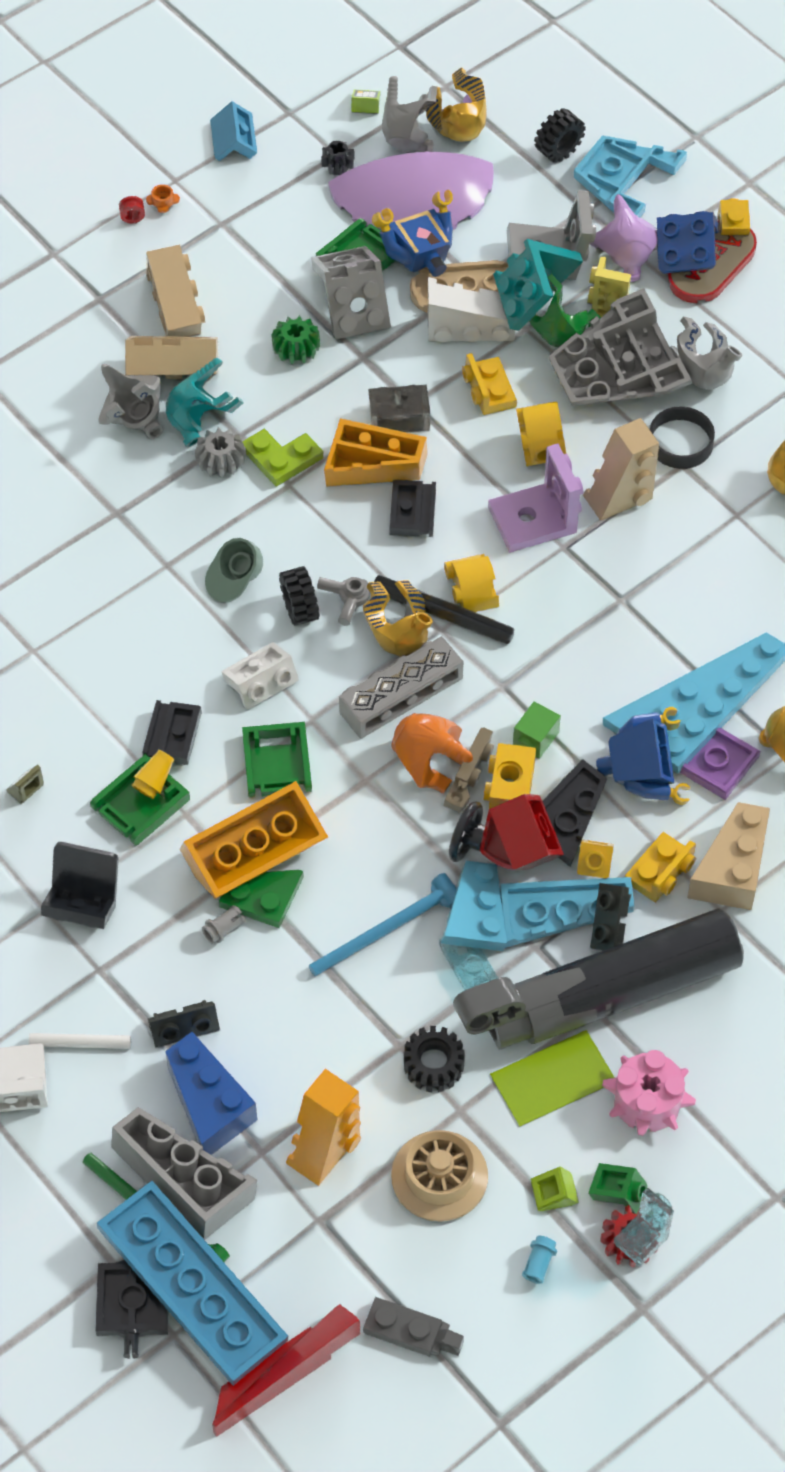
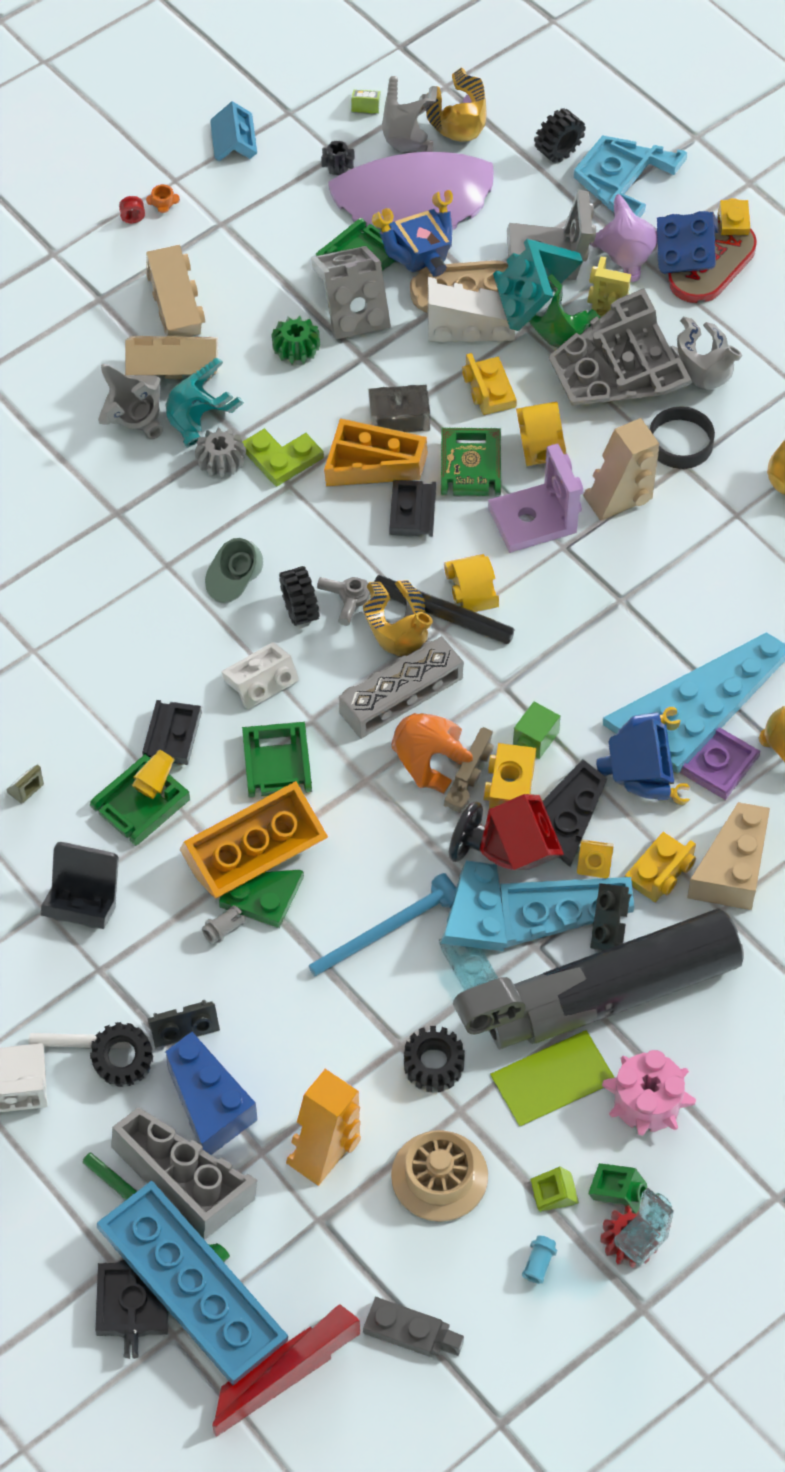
(131, 1072): none -> black tyre
(471, 464): none -> green container

